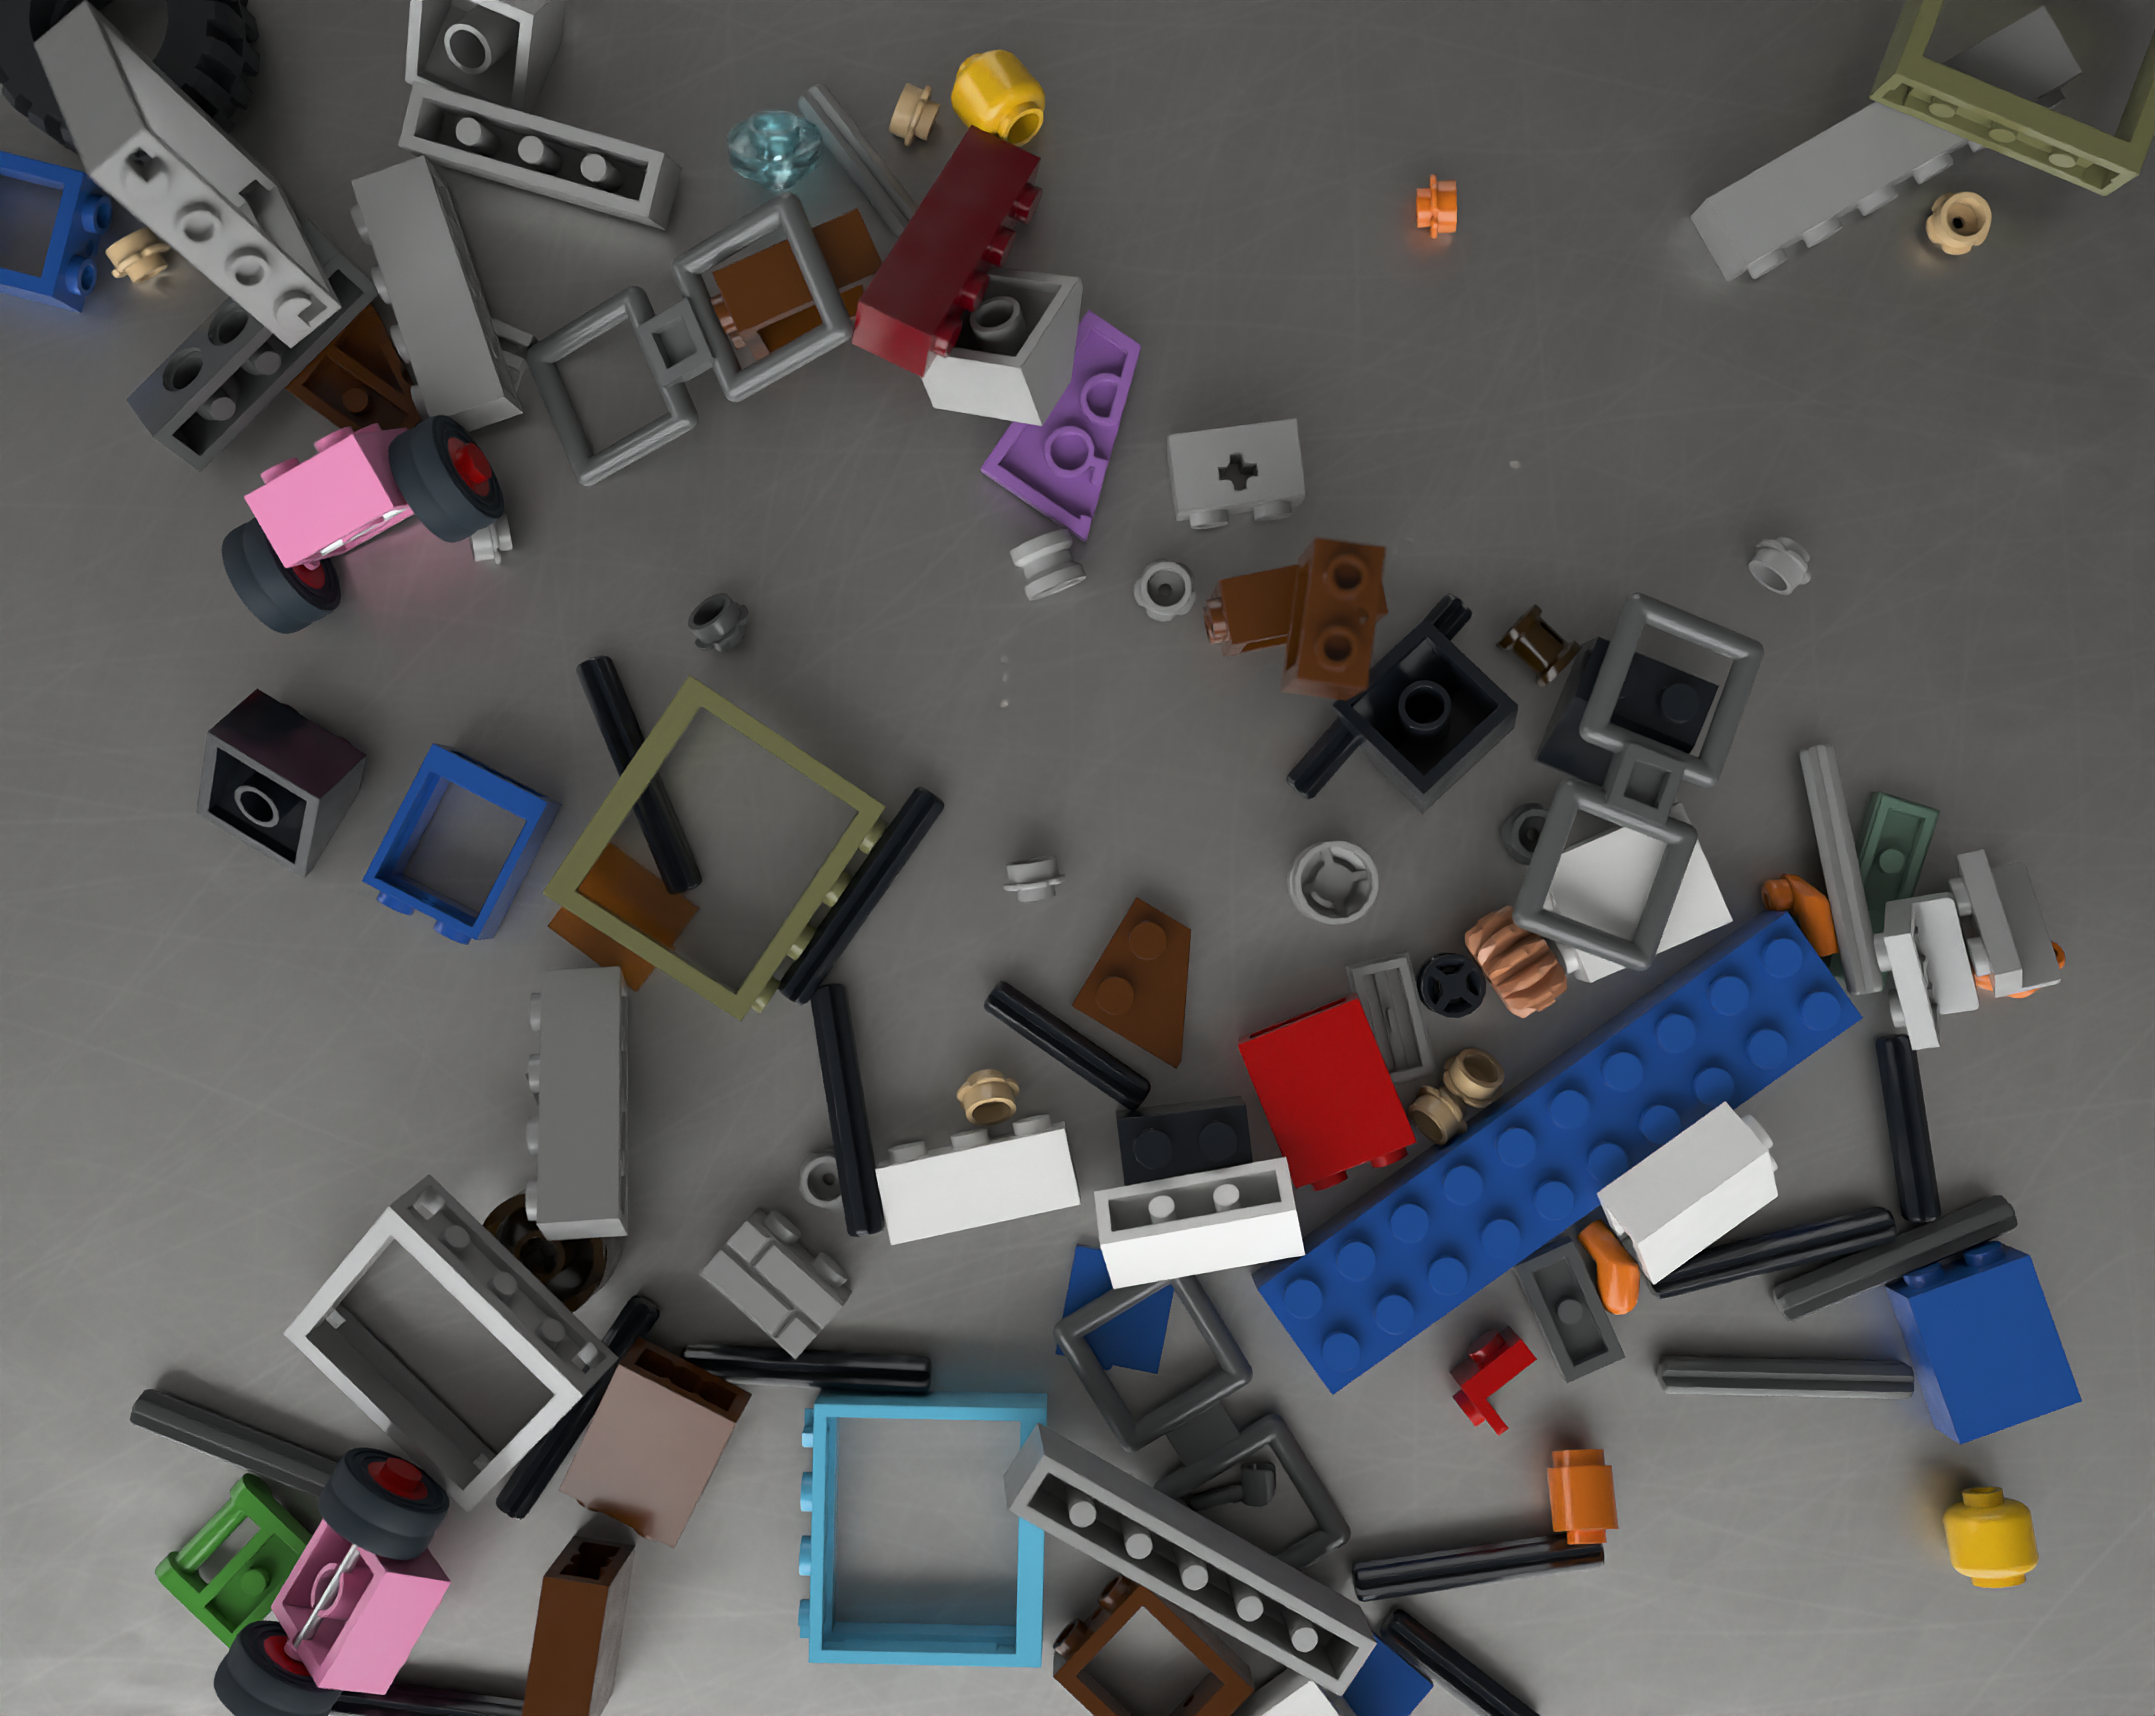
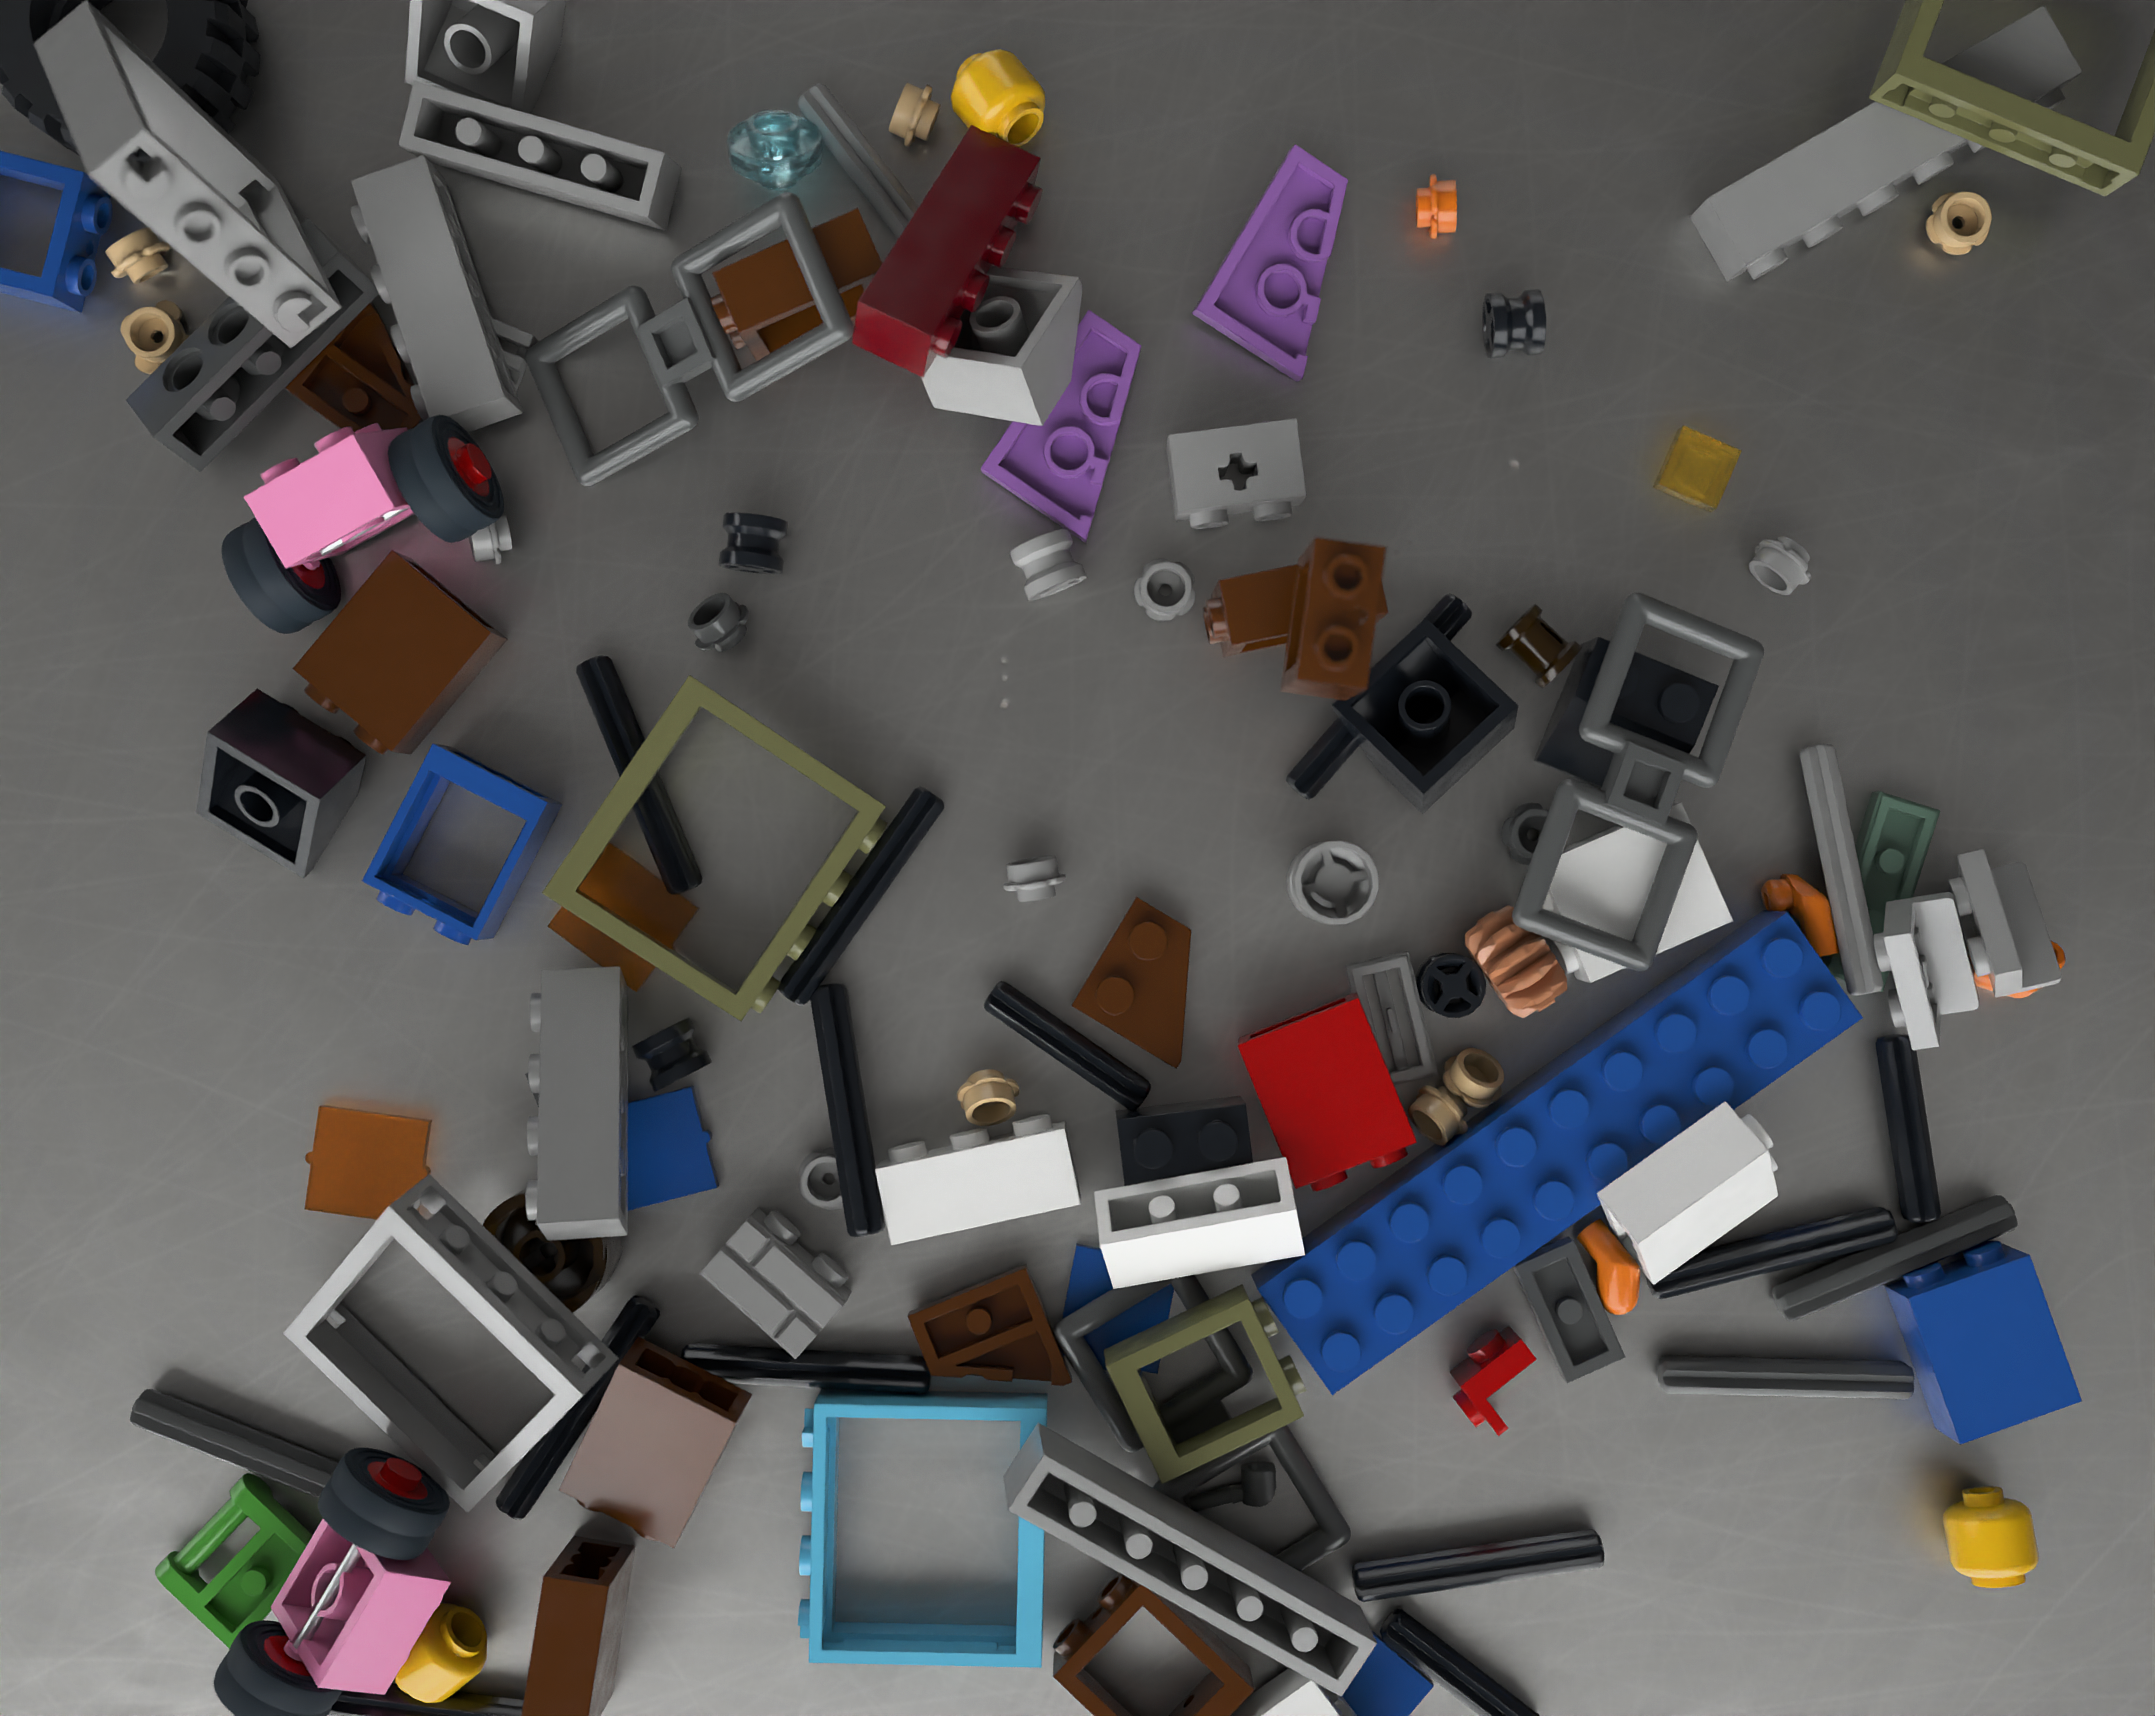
(141, 327): none -> tan plate
(364, 1161): none -> clear orange piece
(398, 655): none -> reddish brown brick
(445, 1655): none -> yellow head
(667, 1149): none -> blue piece
(671, 1054): none -> black wheel
(753, 543): none -> black wheel
(991, 1332): none -> reddish brown wing
(1130, 1355): none -> olive window
(1275, 268): none -> medium lavender wing
(1514, 323): none -> black wheel
(1582, 1495): orange brick -> none
(1697, 469): none -> clear yellow tile

